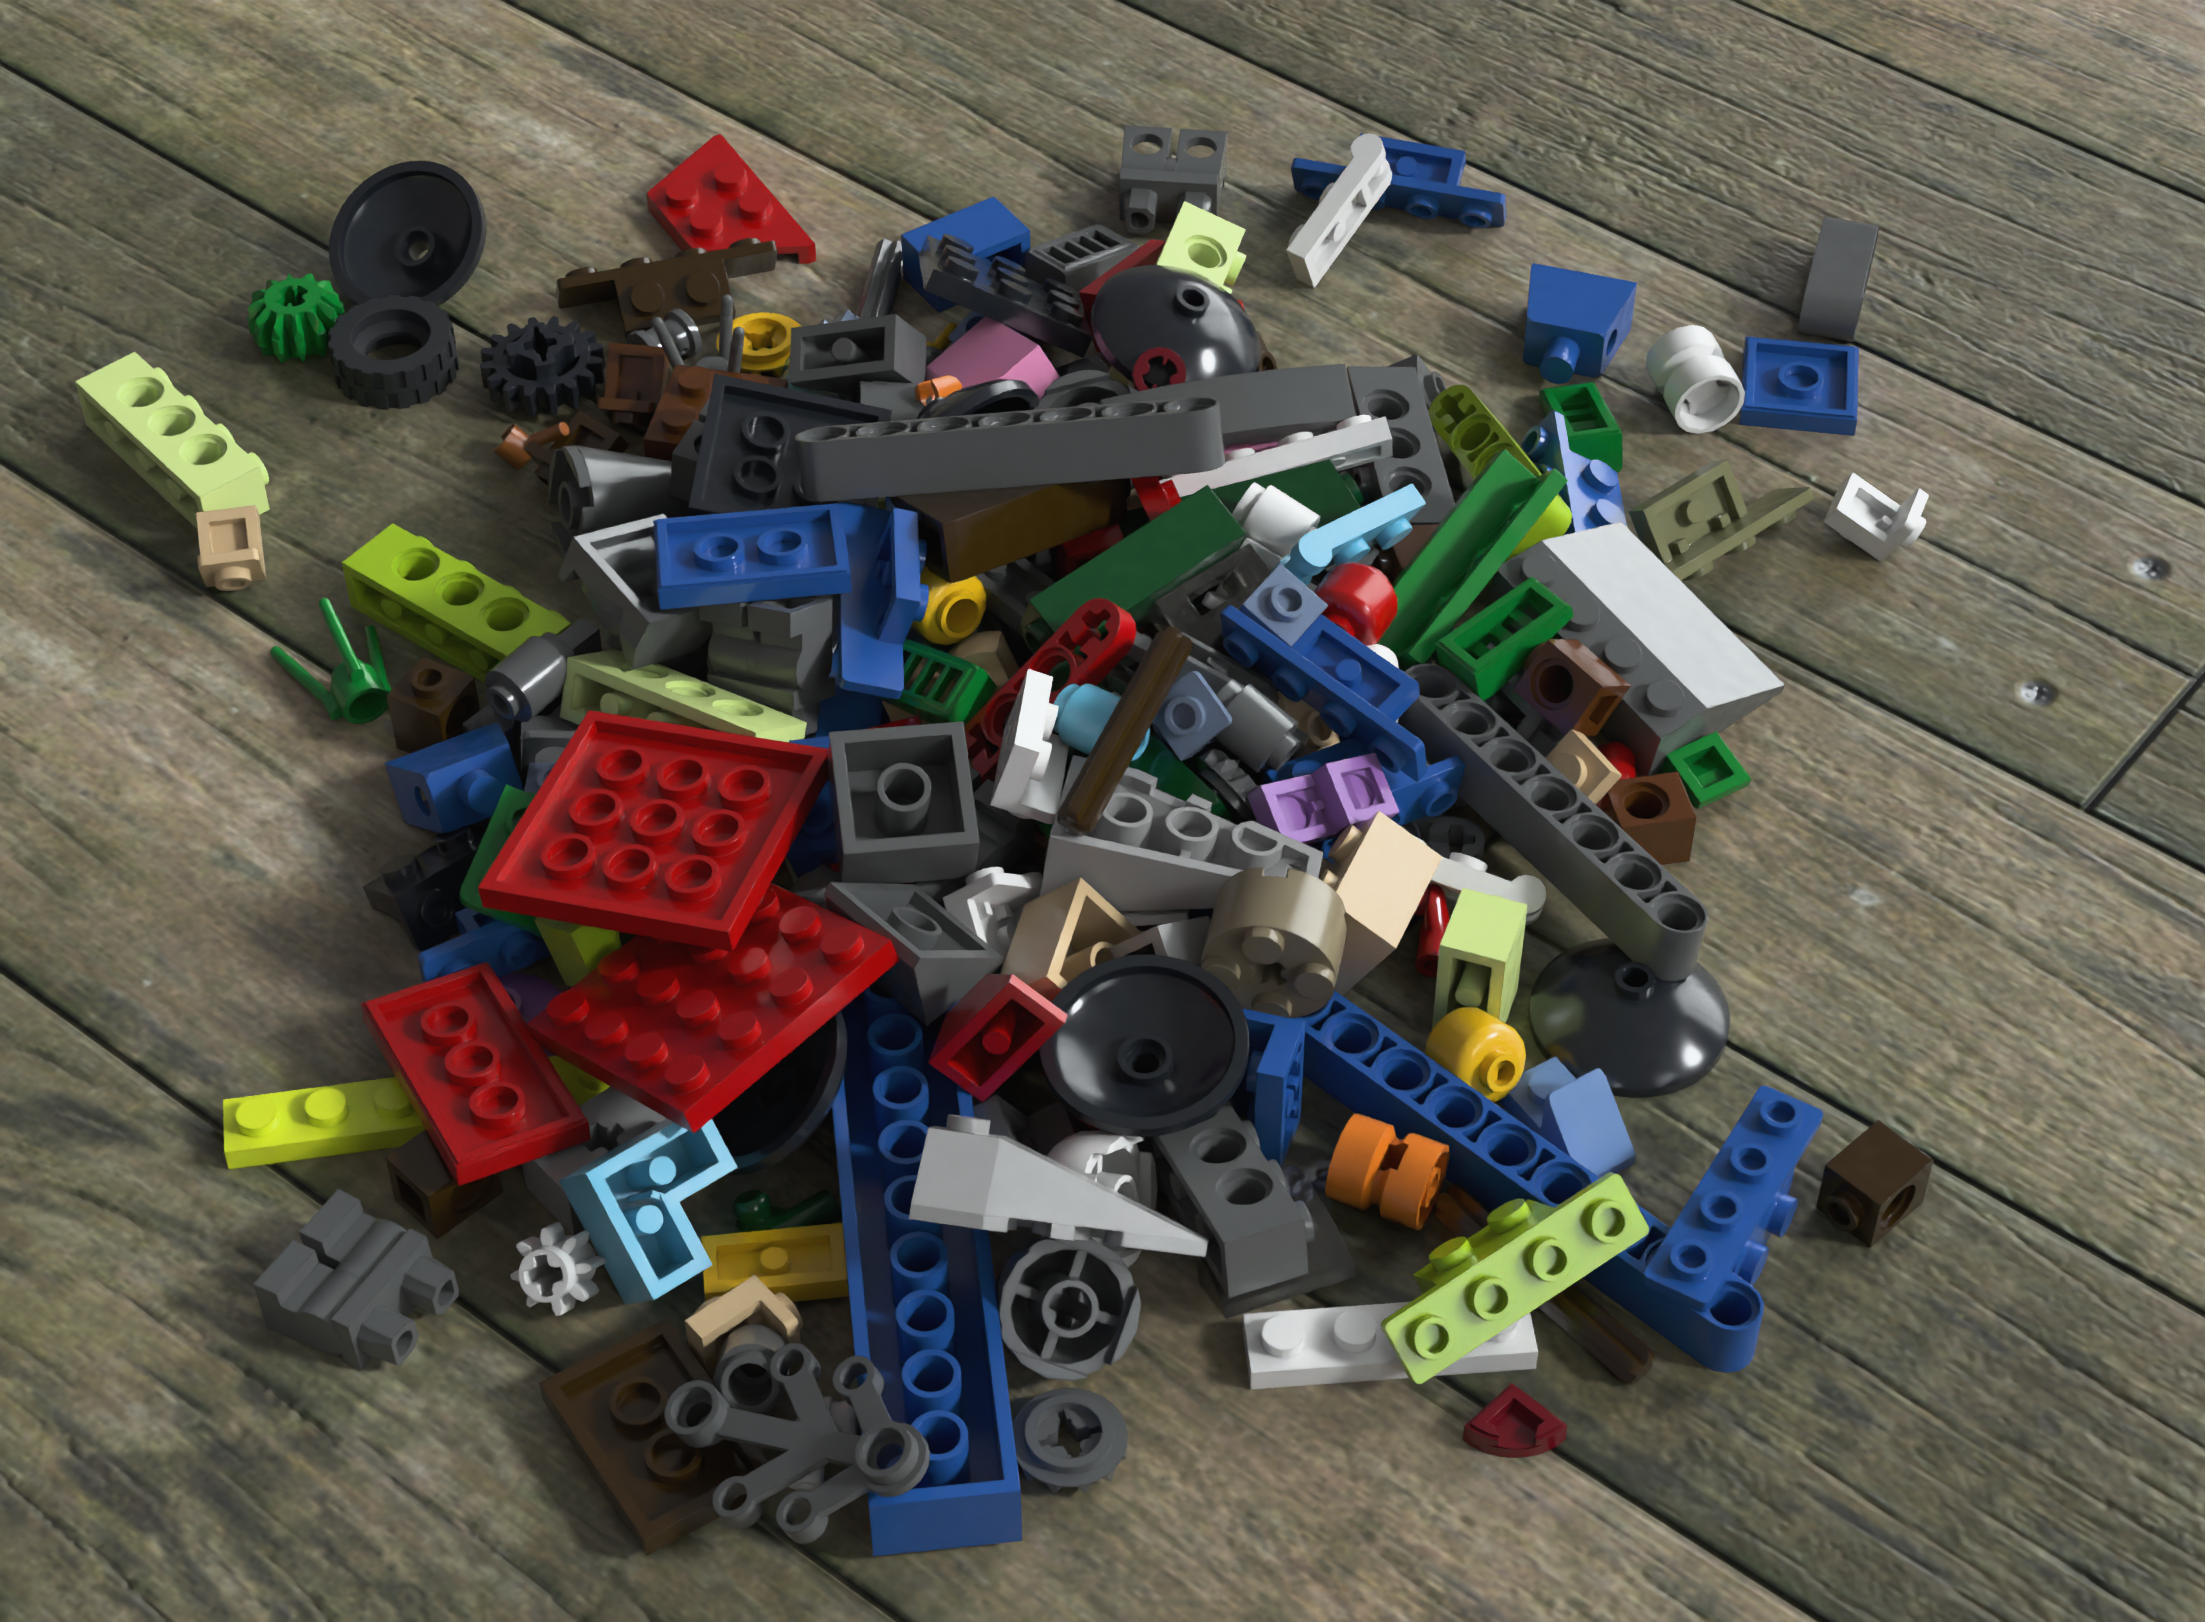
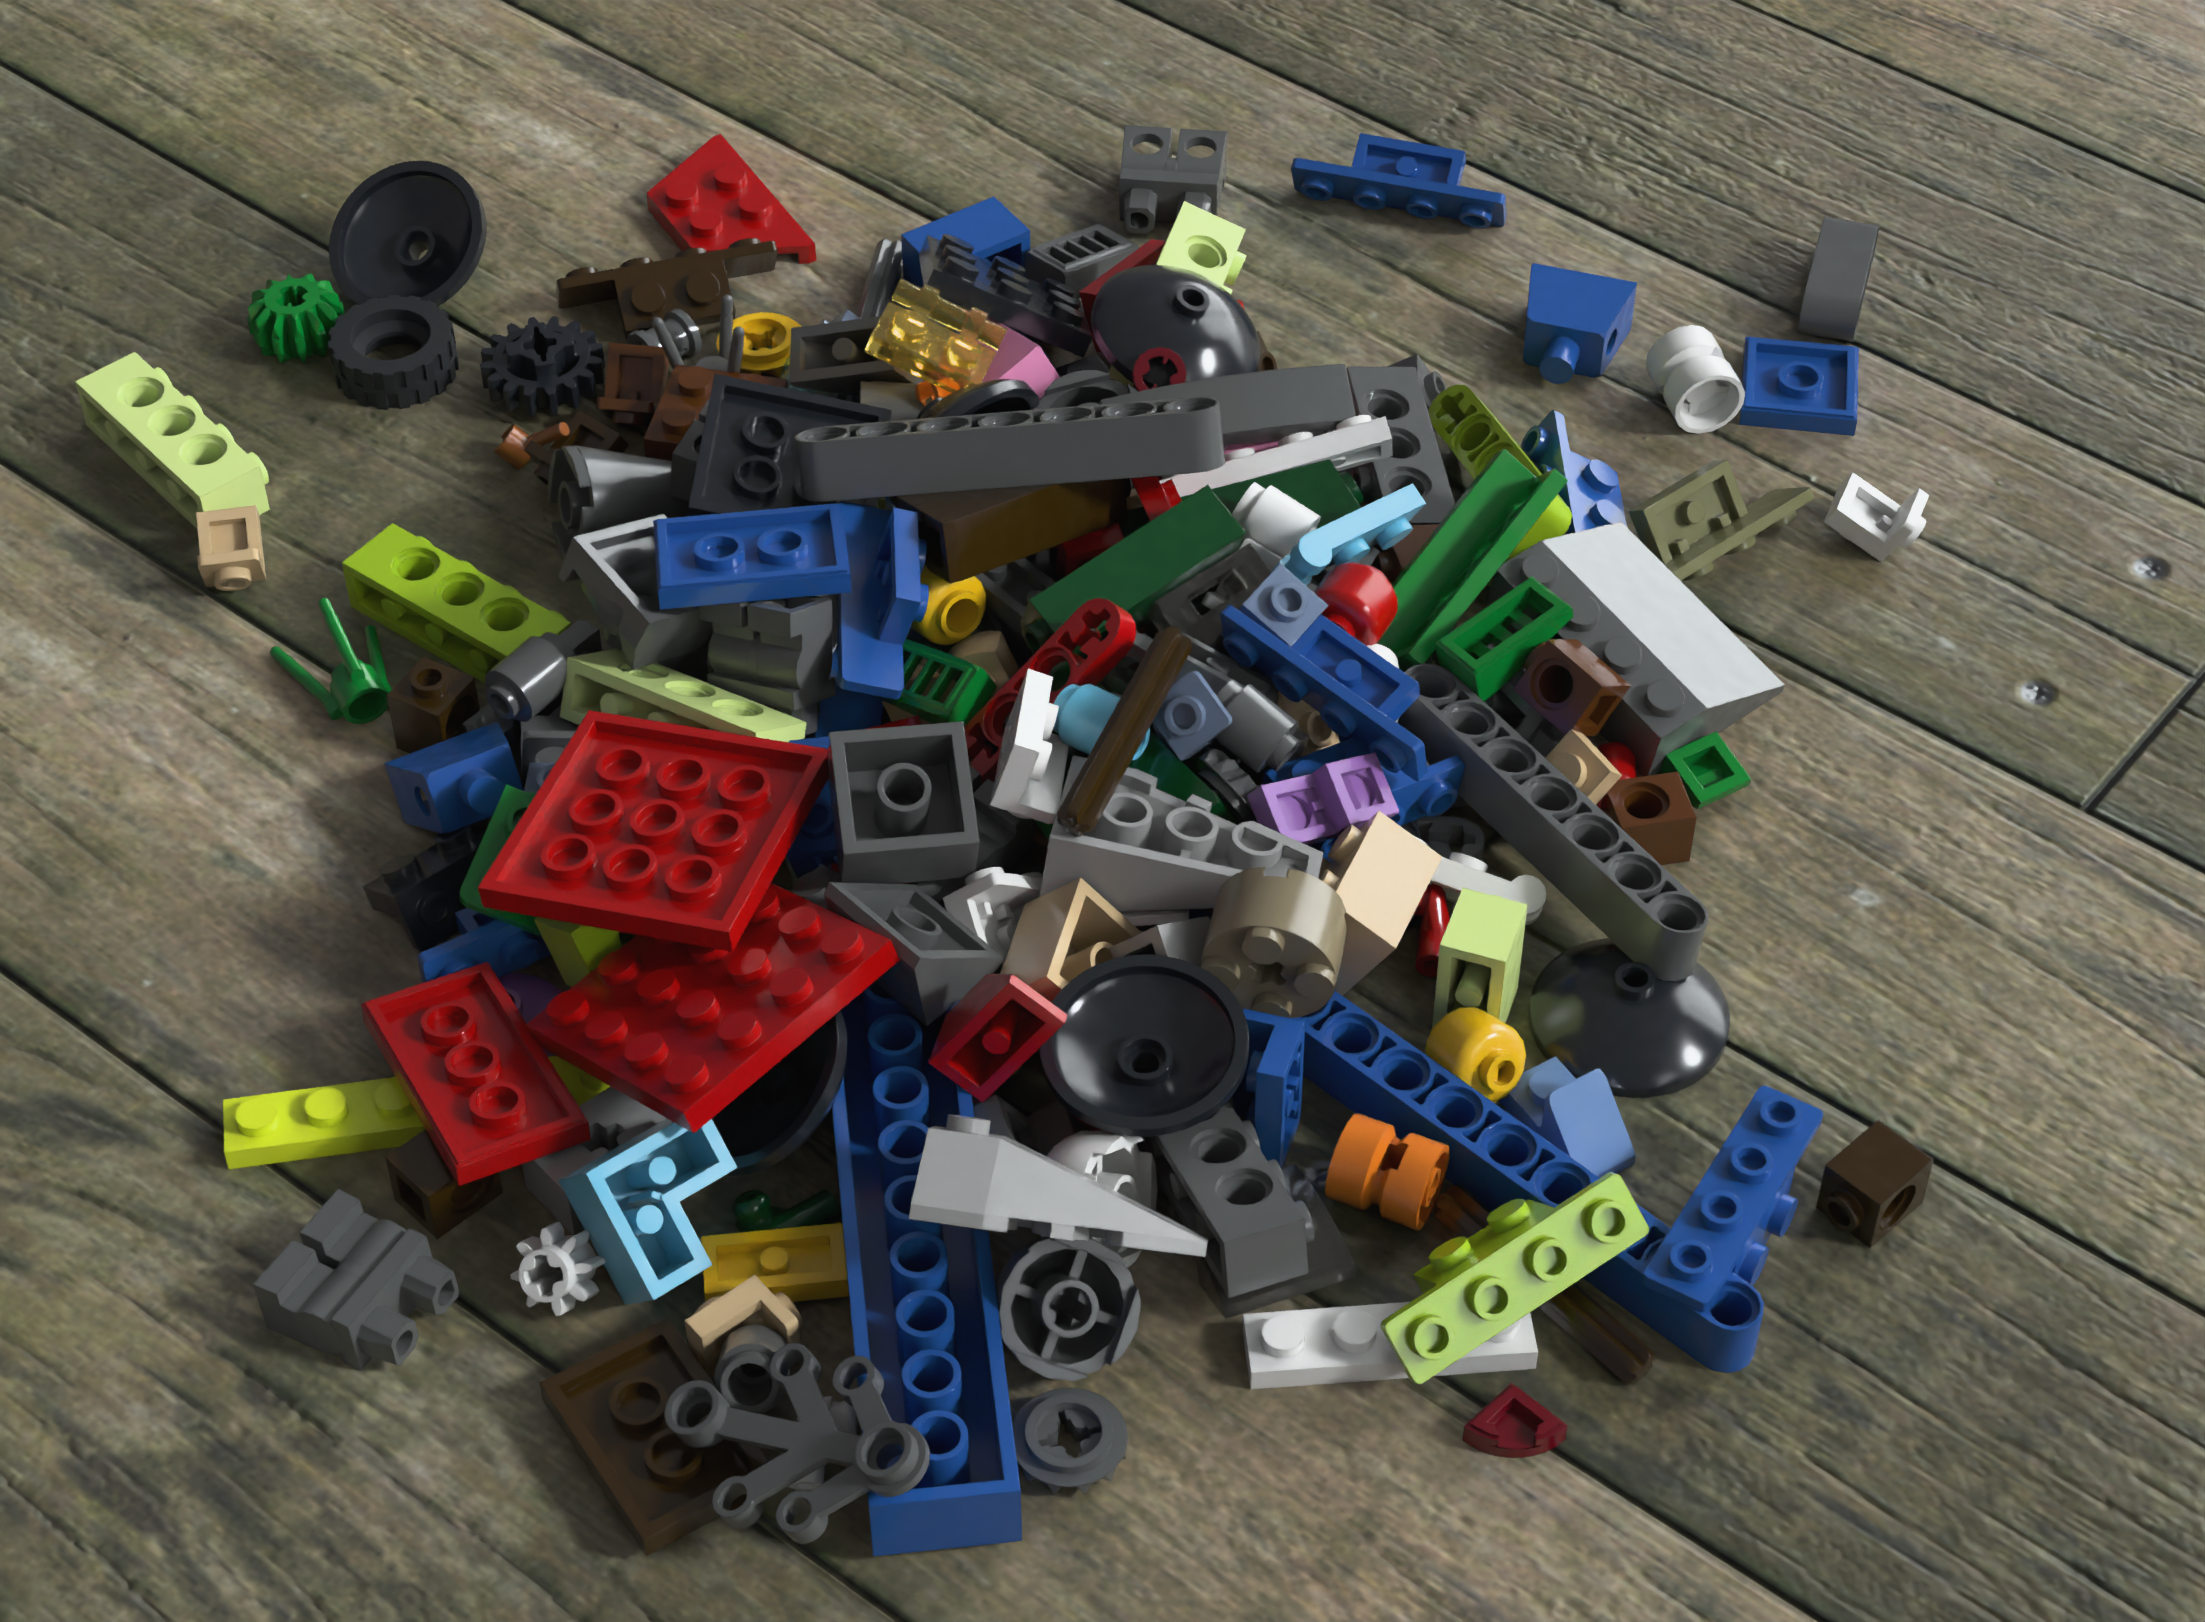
(932, 351): none -> clear yellow plate
(1340, 210): white plate -> none
(1588, 422): green slope -> none

